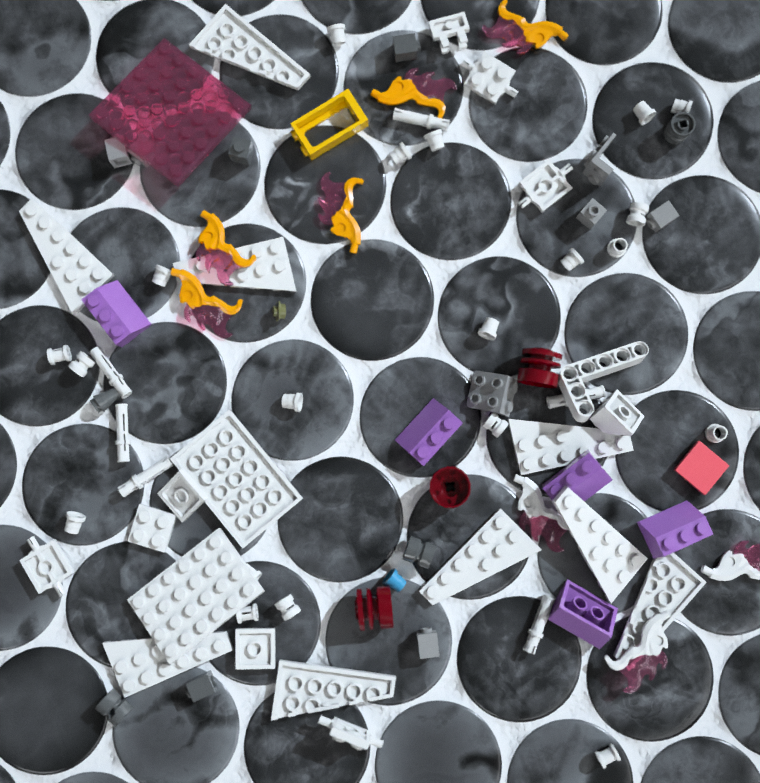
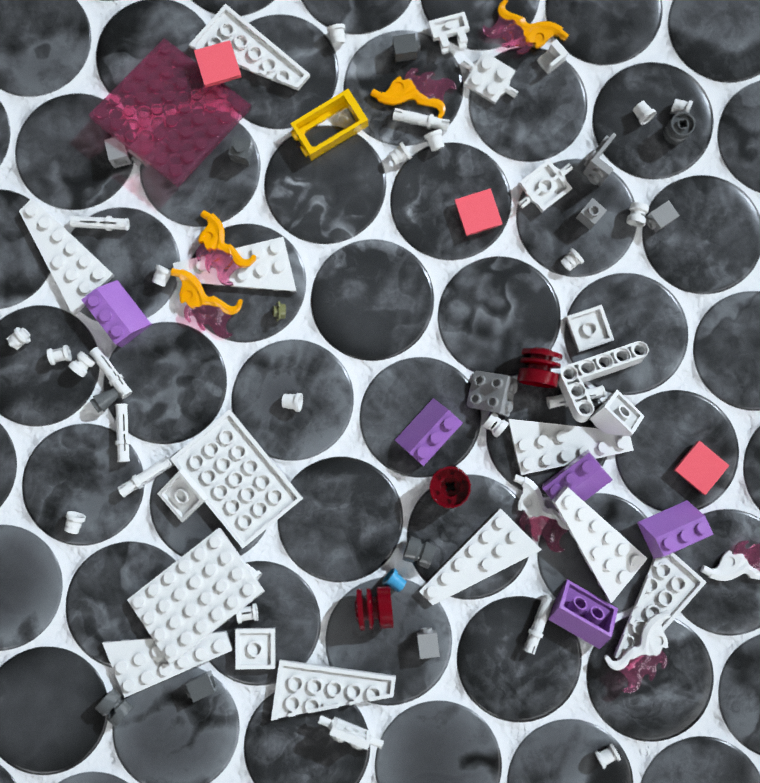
(19, 338): none -> white hose
(46, 566): white plate -> none
(121, 224): none -> white pin
(152, 528): white plate -> none
(217, 64): none -> coral tile
(287, 602): white wheel -> none
(337, 209): piece -> none
(478, 212): none -> coral tile
(489, 329): white piece -> none
(553, 57): none -> white panel
(589, 328): none -> white tile
(613, 252): white piece -> none
(710, 433): white piece -> none

